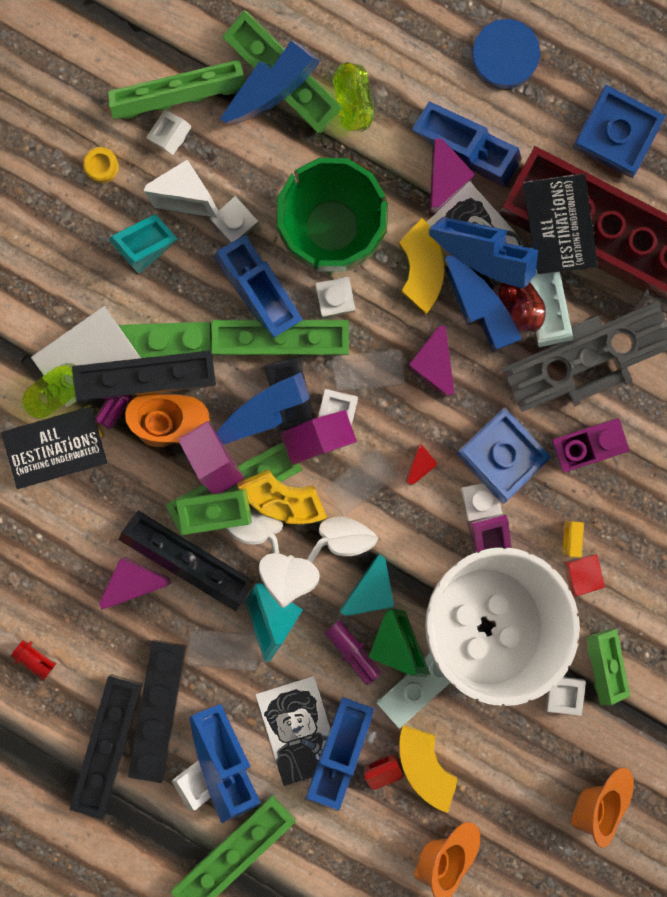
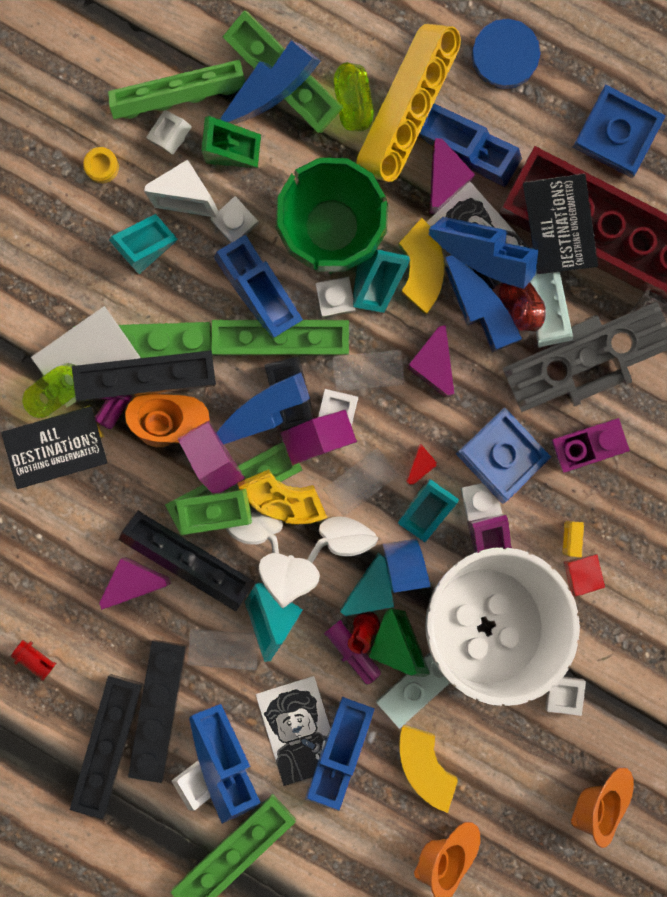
(229, 144): none -> green slope
(365, 627): none -> red pin
(378, 280): none -> teal slope
(382, 772): red slope -> none
(405, 565): none -> blue slope
(409, 101): none -> yellow beam
(427, 510): none -> teal slope
(608, 667): bright green plate -> none

